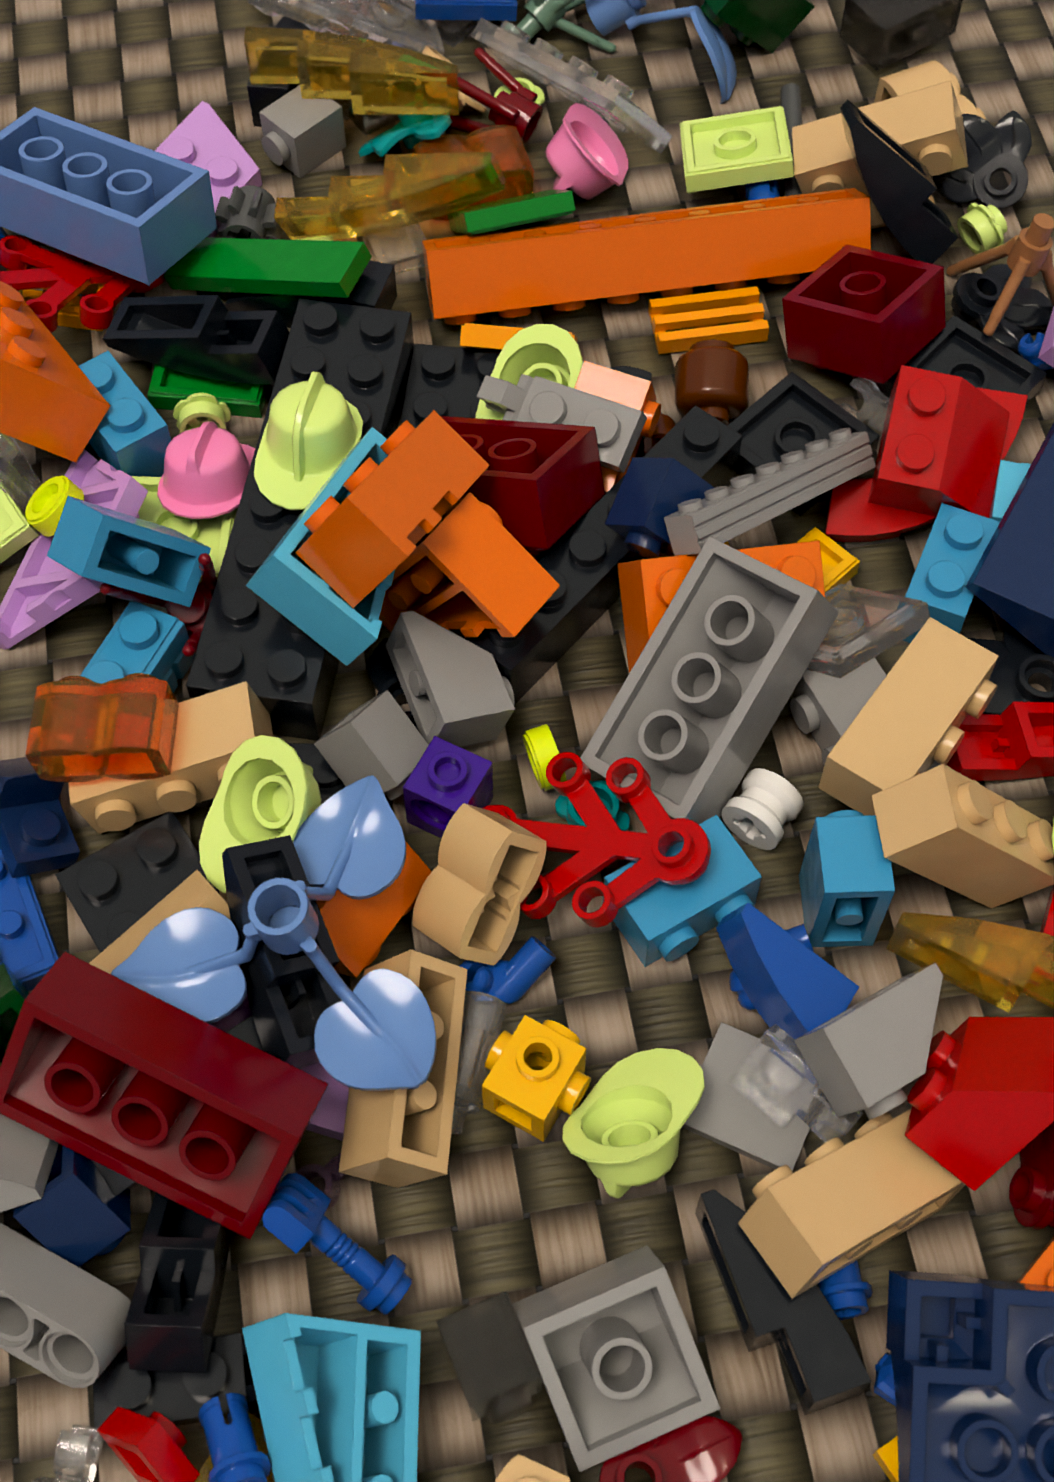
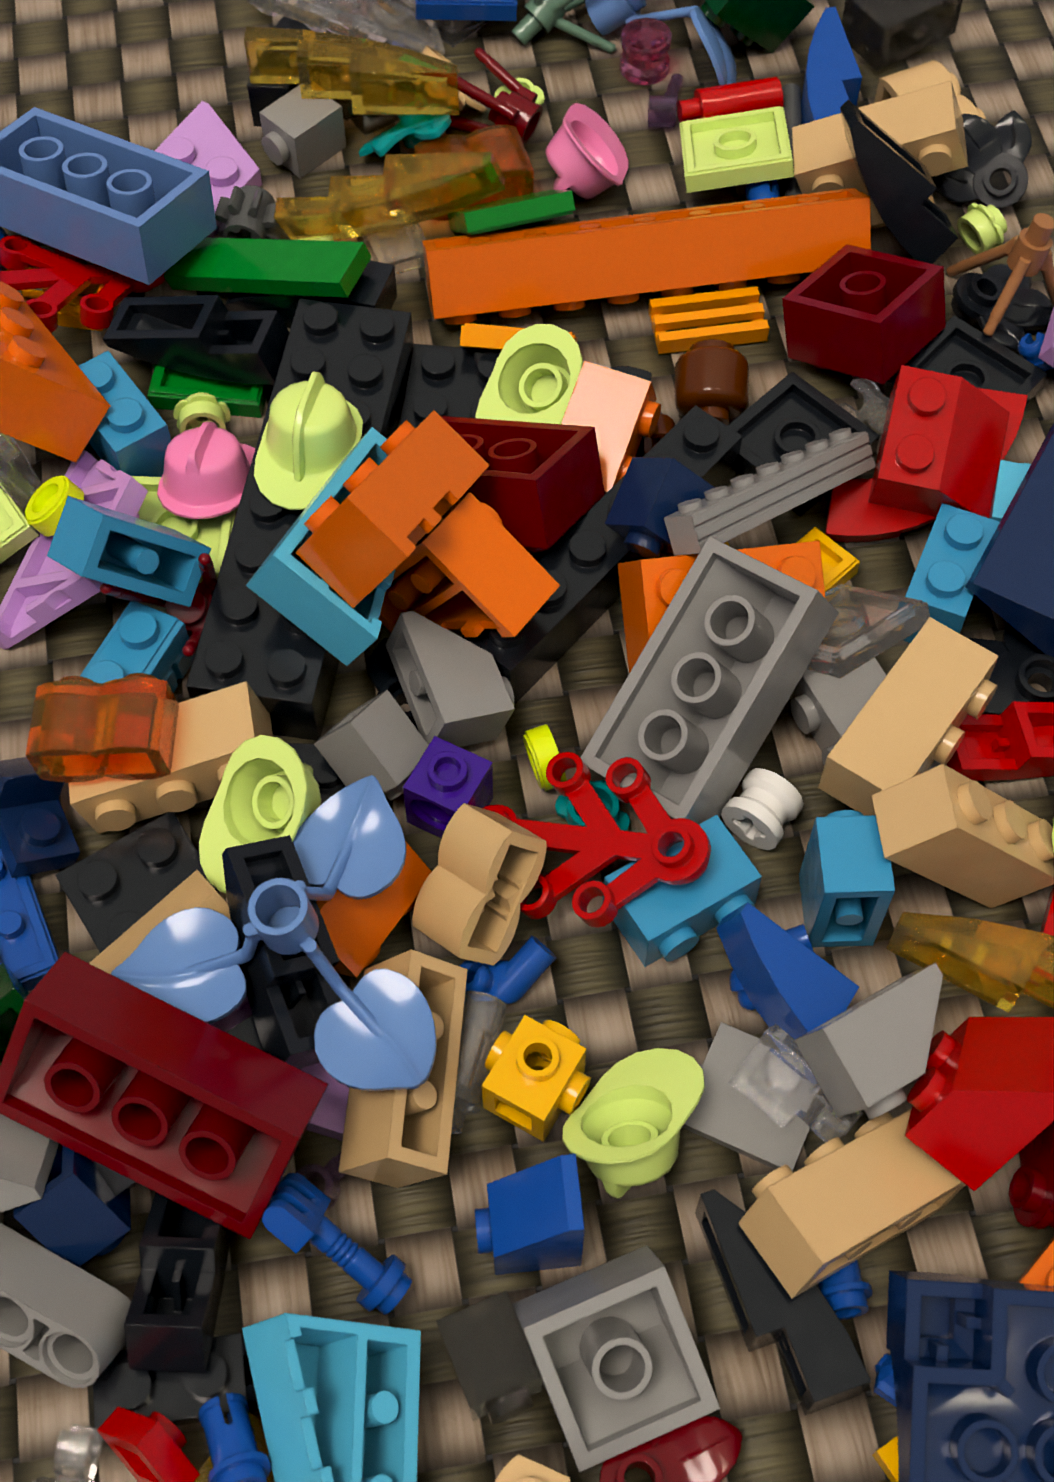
(534, 1218): none -> blue slope
(554, 403): light grey hinge -> none
(572, 79): clear wing -> none
(645, 51): none -> clear pink wheel
(663, 107): none -> clear purple hand
(731, 99): none -> red cylinder
(830, 70): none -> blue slope

